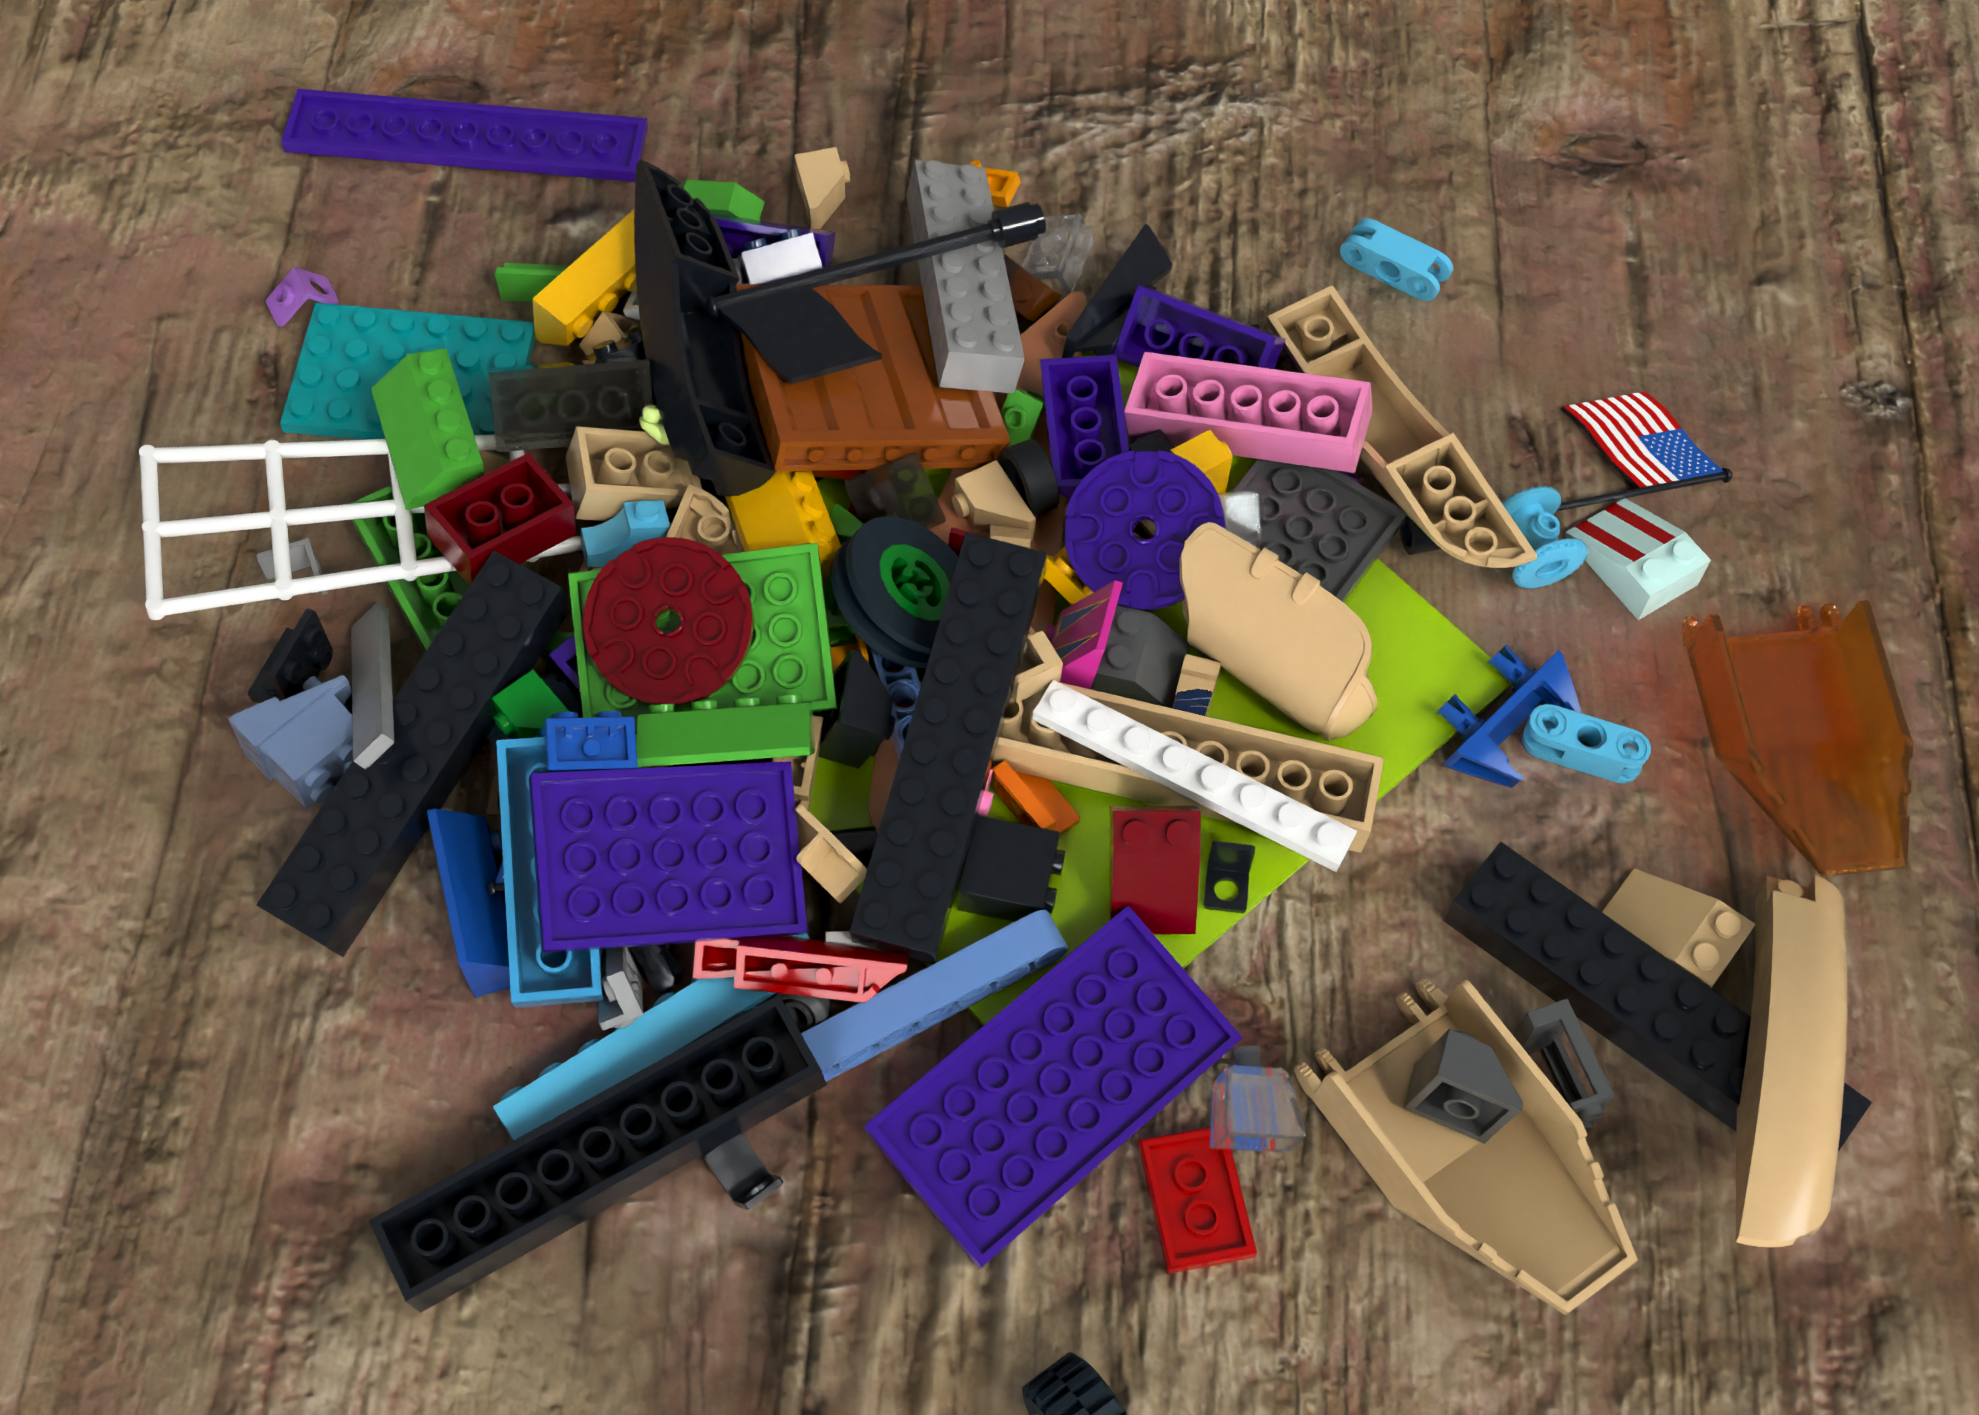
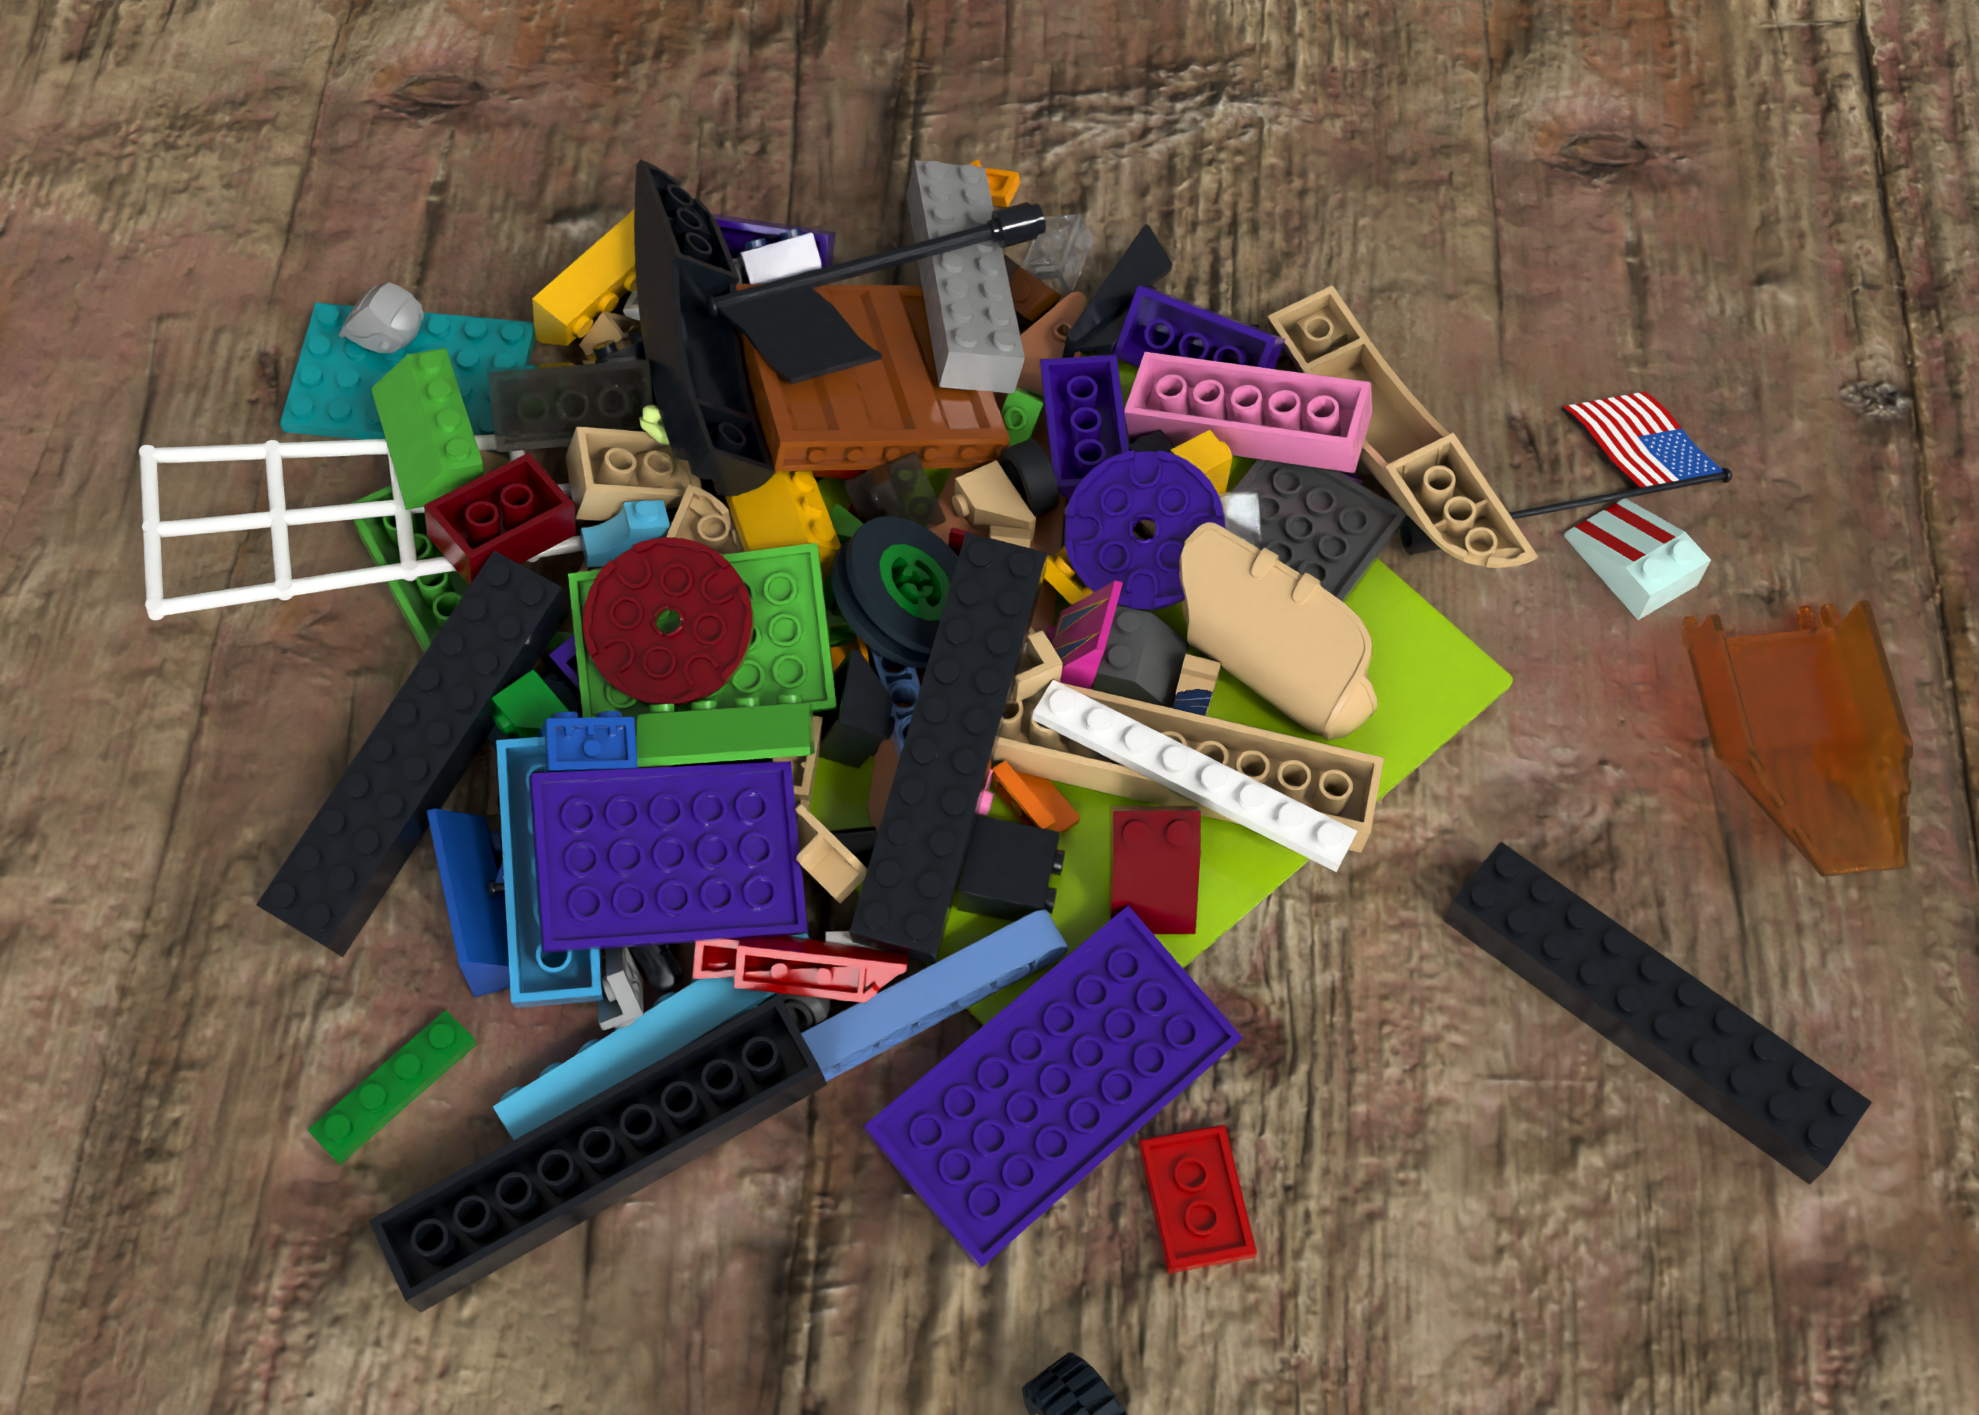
(294, 291): medium lavender bracket -> none
(294, 660): black bracket -> none
(301, 556): light grey bracket -> none
(301, 739): sand blue piece -> none
(371, 686): light grey tile -> none
(384, 319): none -> light grey helmet
(392, 1087): none -> green plate
(465, 135): dark purple plate -> none
(524, 281): bright green panel -> none
(725, 198): bright green slope -> none
(741, 1172): black bracket -> none
(821, 183): tan slope -> none
(1228, 863): black bracket -> none
(1254, 1107): clear torso -> none
(1396, 259): medium azure piece -> none
(1463, 1087): dark grey slope -> none
(1480, 750): blue hose -> none
(1520, 1201): tan windscreen -> none
(1534, 516): medium azure hose -> none
(1542, 1032): dark grey panel -> none
(1556, 735): medium azure piece -> none
(1680, 923): tan slope -> none
(1792, 1064): tan slope -> none

